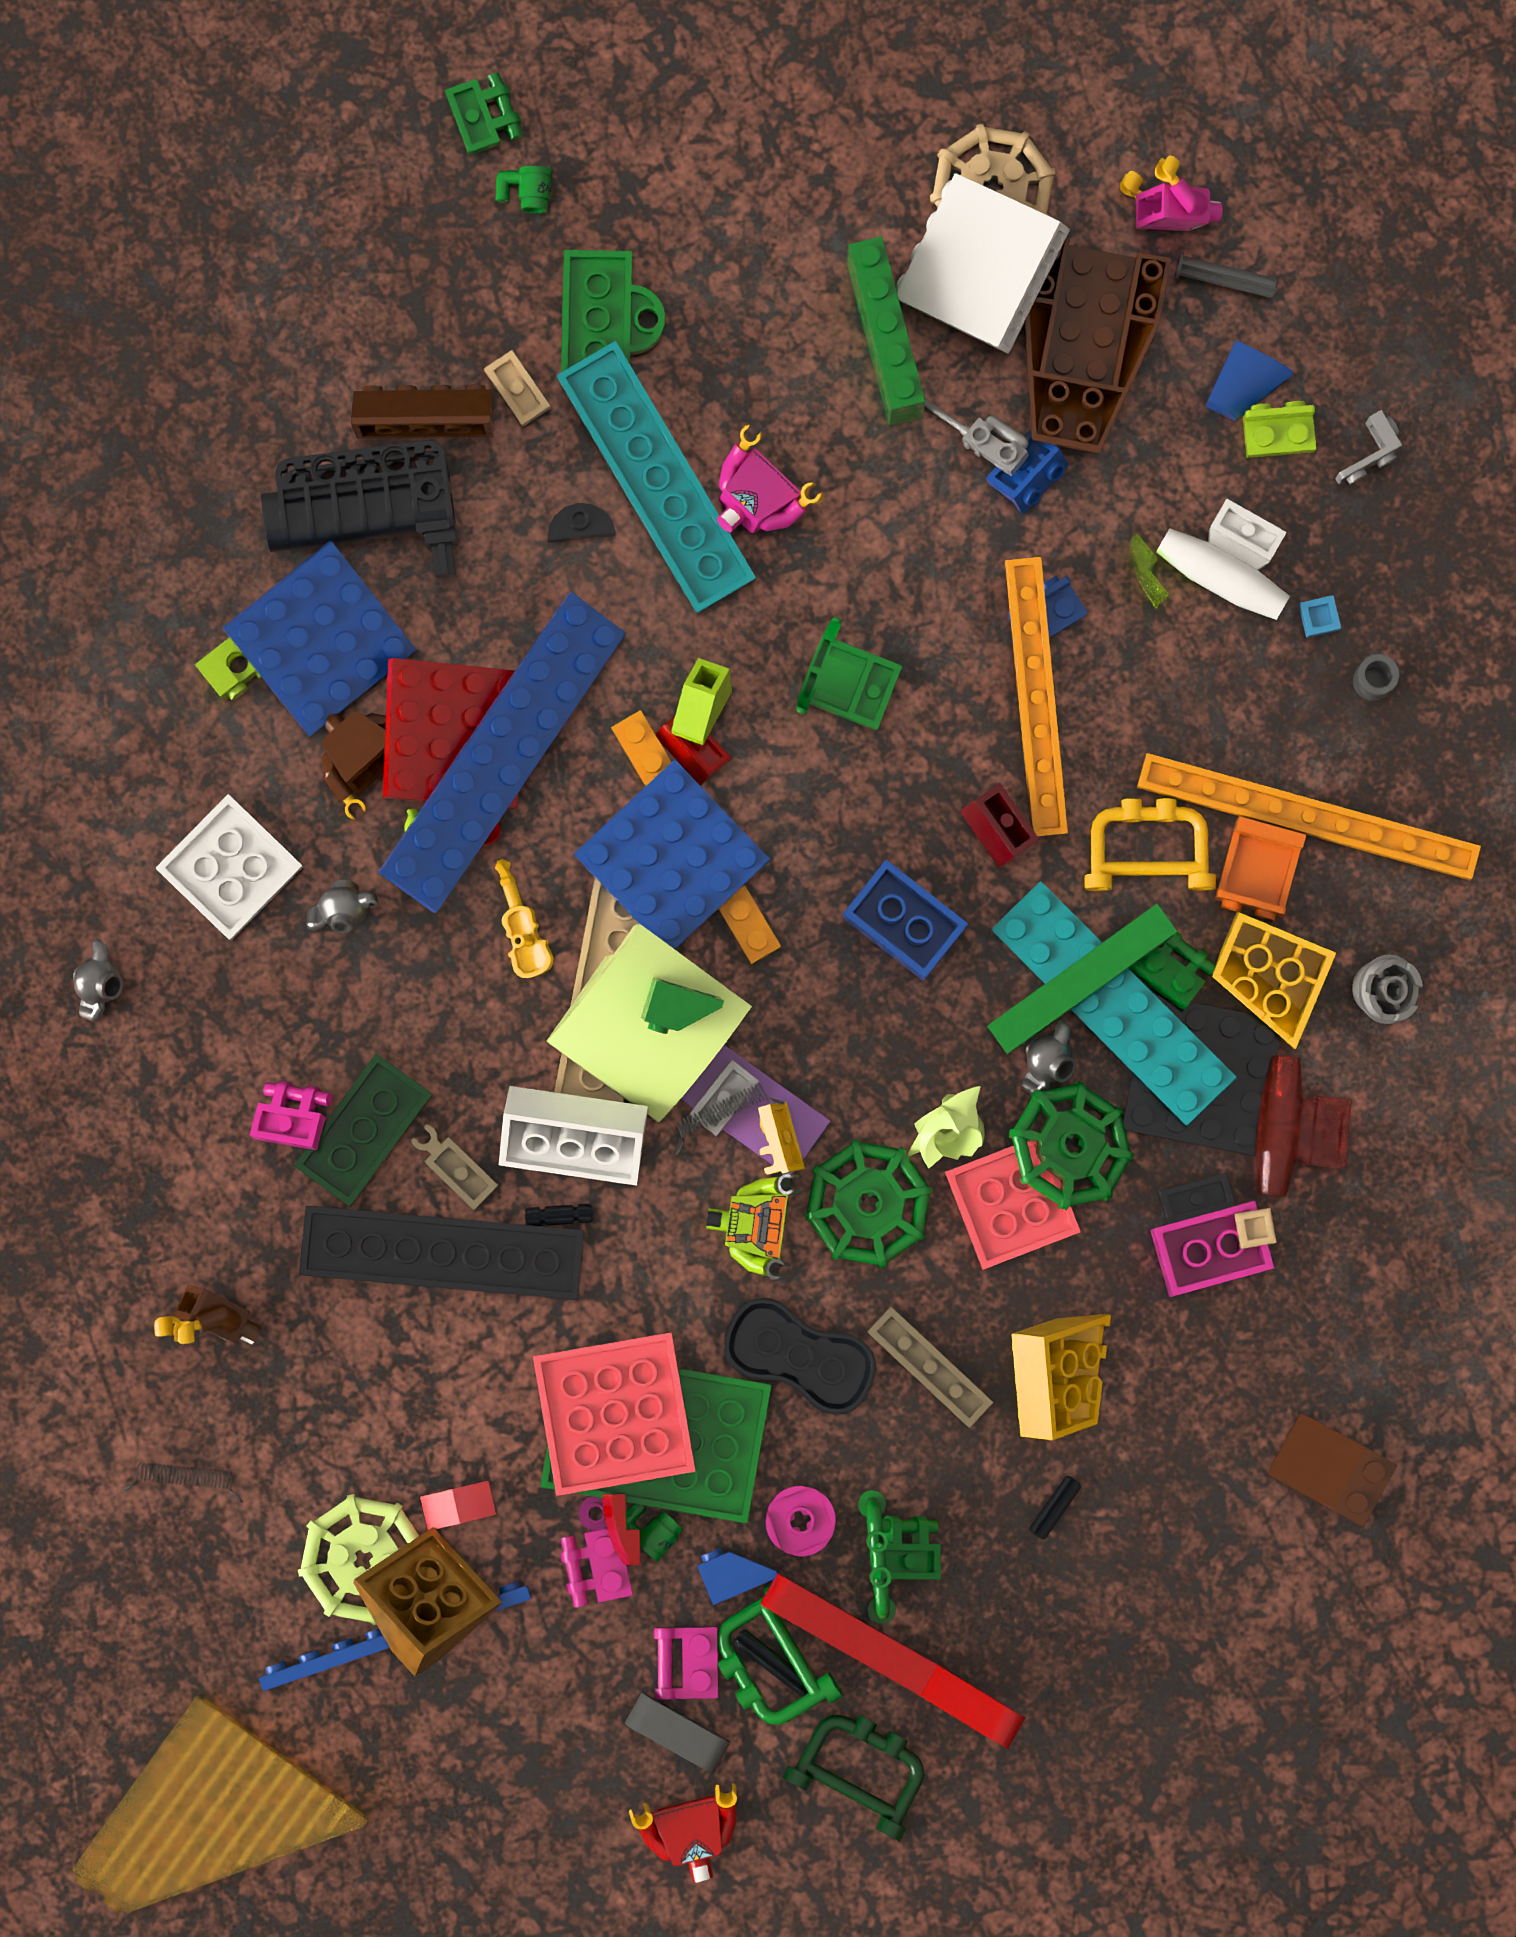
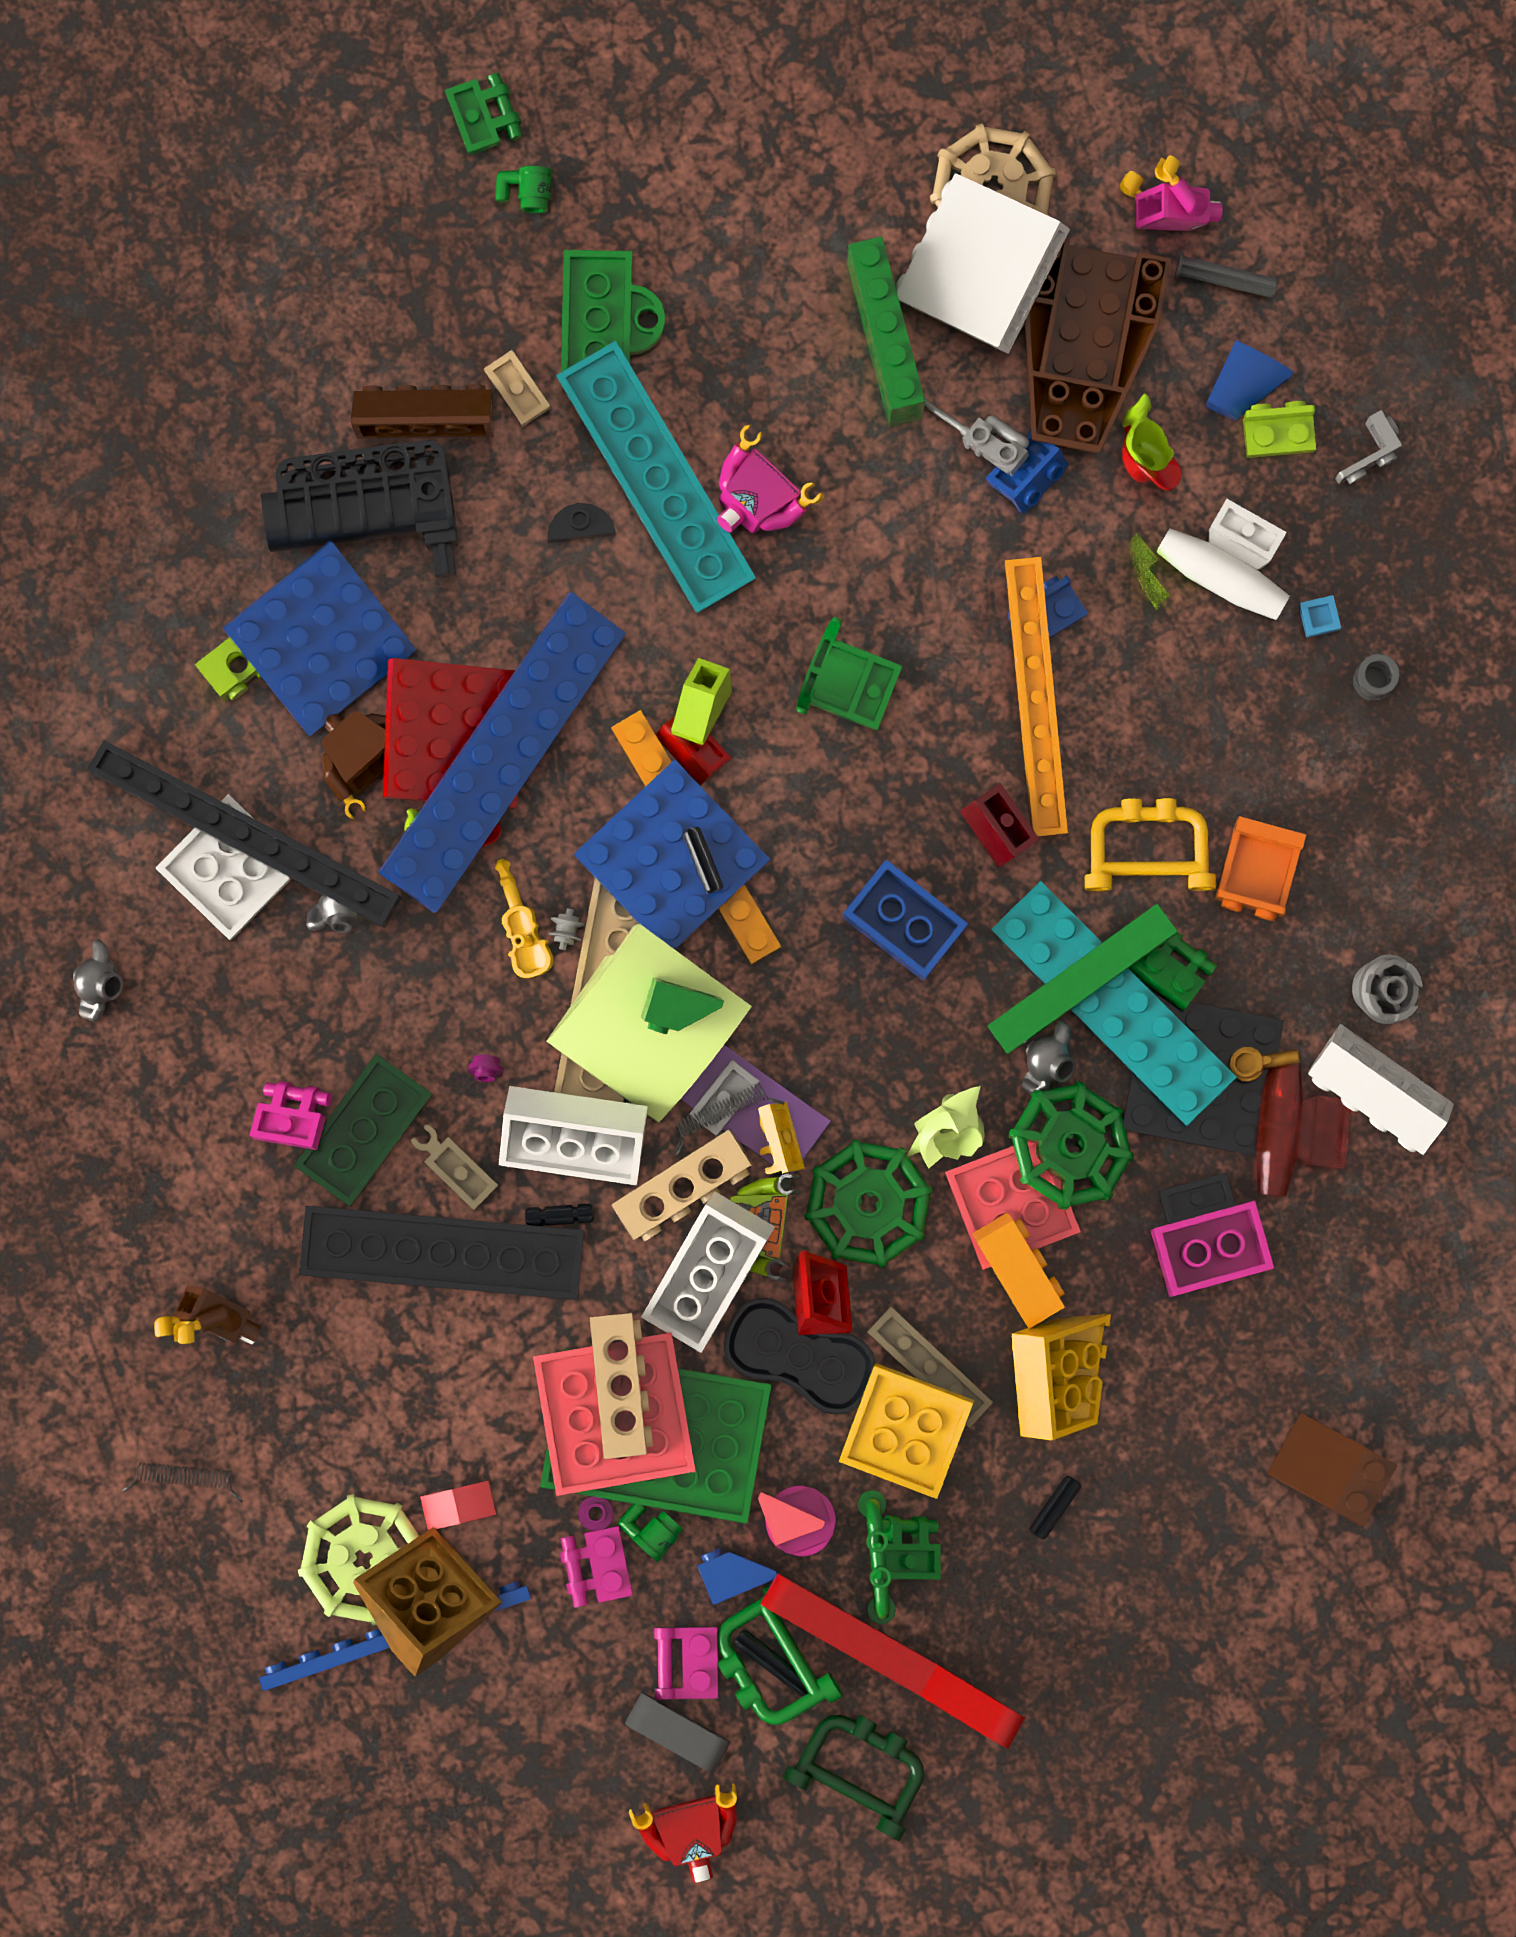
(207, 1810): clear yellow slope -> none
(244, 834): none -> black plate
(485, 1068): none -> magenta plate
(566, 929): none -> light grey wheel
(603, 1332): none -> tan brick
(624, 1540): red slope -> none
(632, 1207): none -> tan brick
(702, 860): none -> black axle
(707, 1271): none -> white brick
(786, 1520): none -> coral slope
(821, 1295): none -> red slope
(906, 1430): none -> yellow plate
(1020, 1269): none -> light orange brick
(1147, 449): none -> lime hair
(1249, 1063): none -> pearl gold plate
(1255, 1228): tan tile -> none
(1273, 974): yellow wedge -> none
(1308, 816): light orange plate -> none
(1381, 1090): none -> white slope

